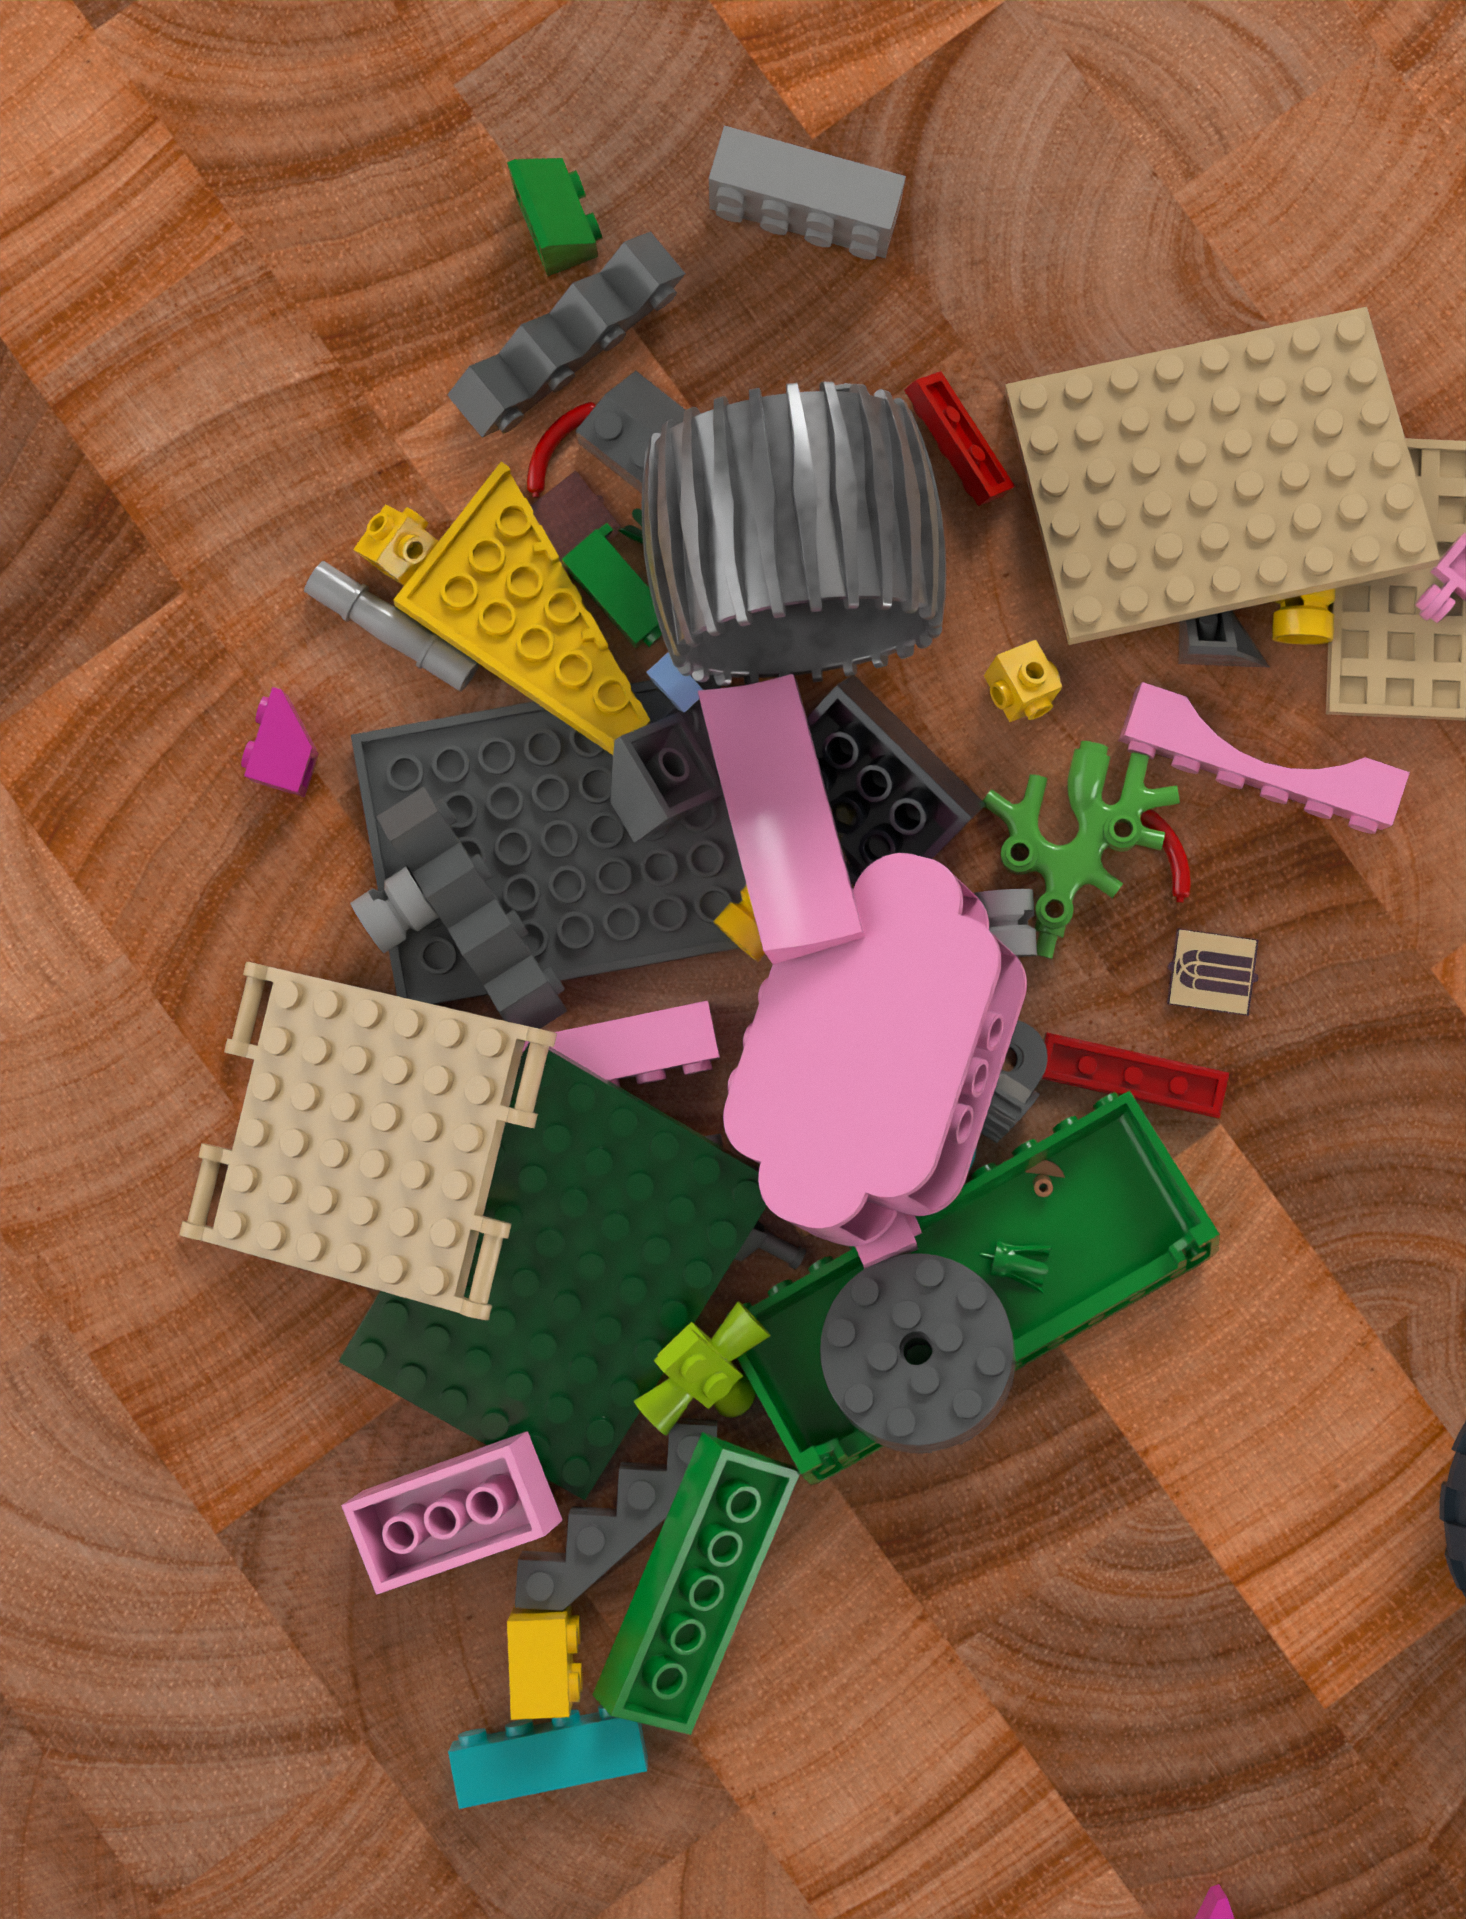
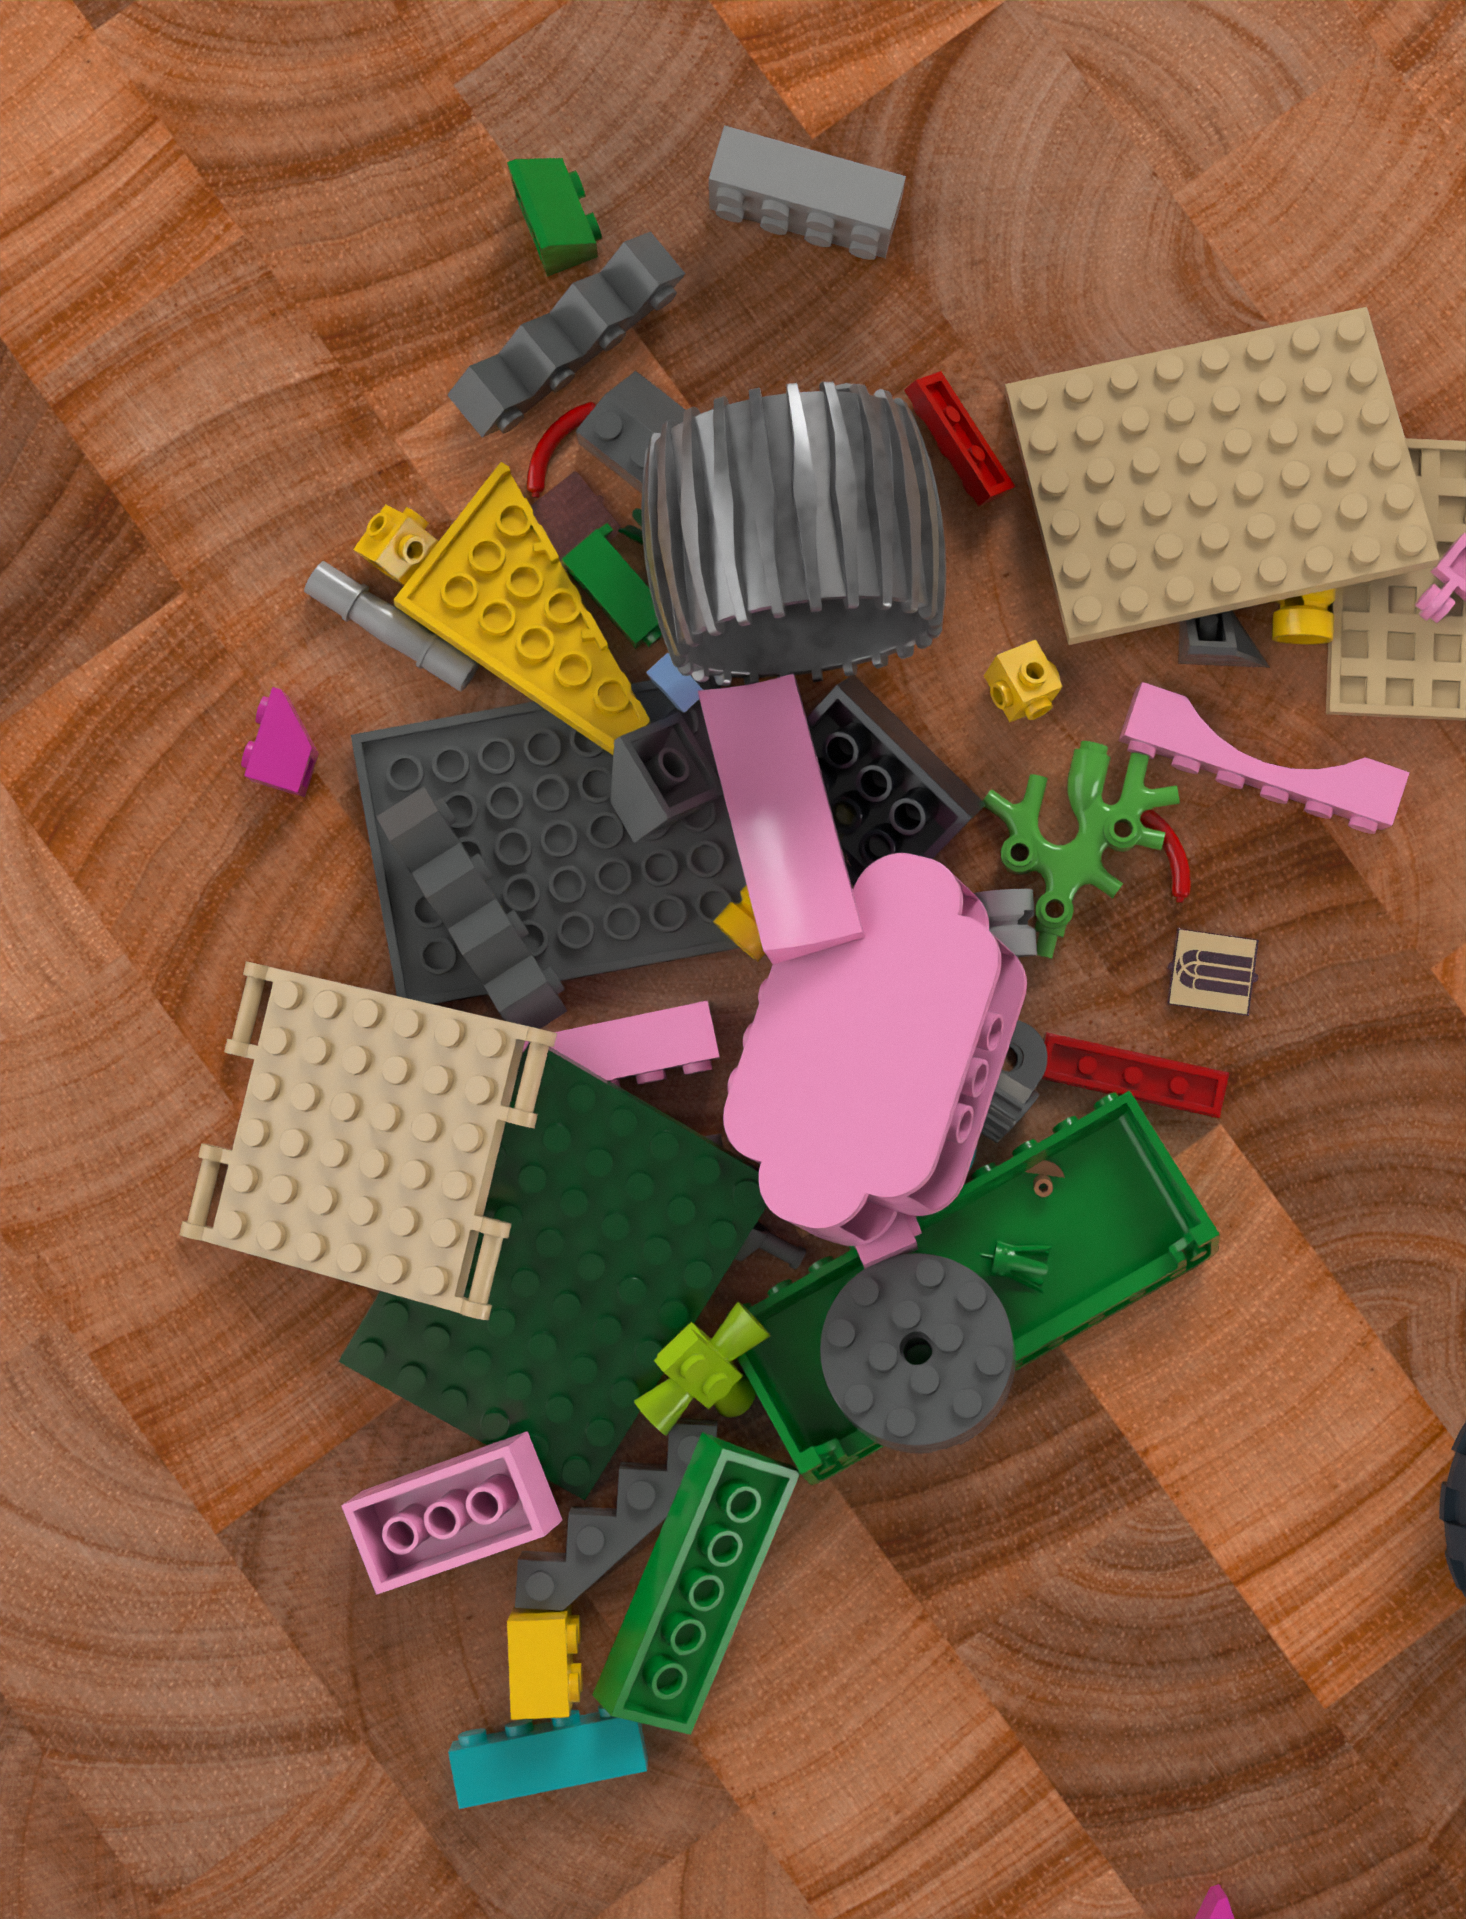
(394, 910): light grey wheel -> none

